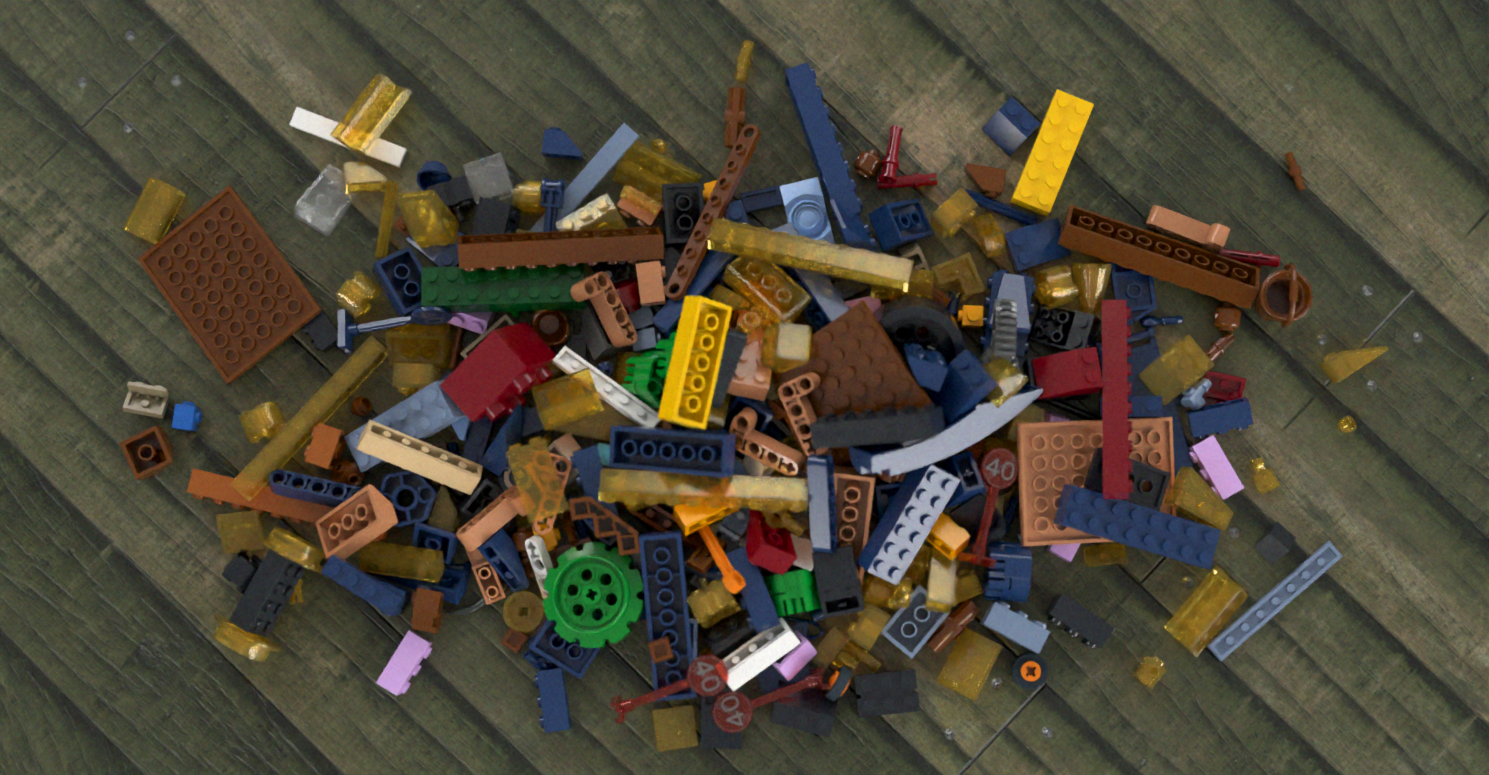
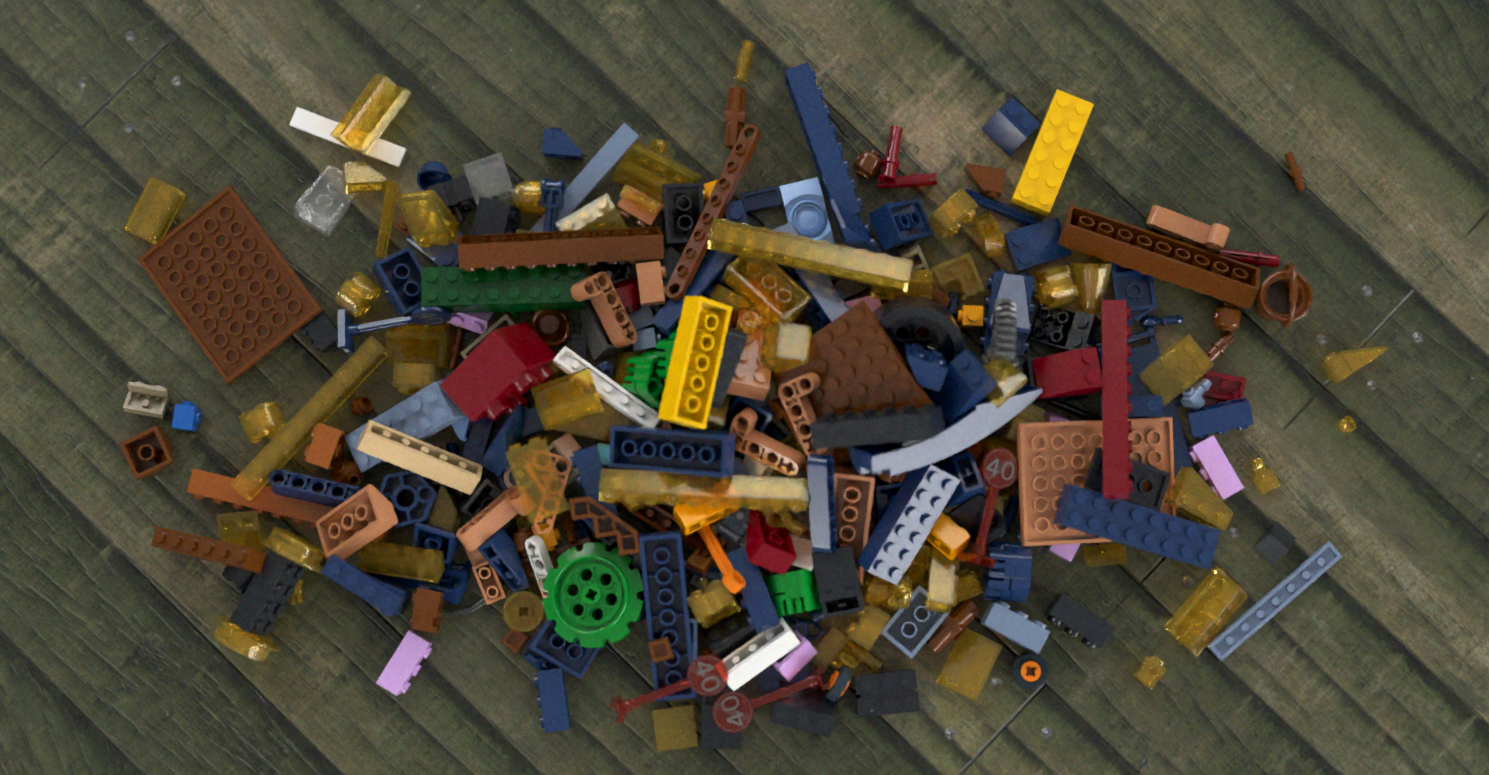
(208, 549): none -> reddish brown brick

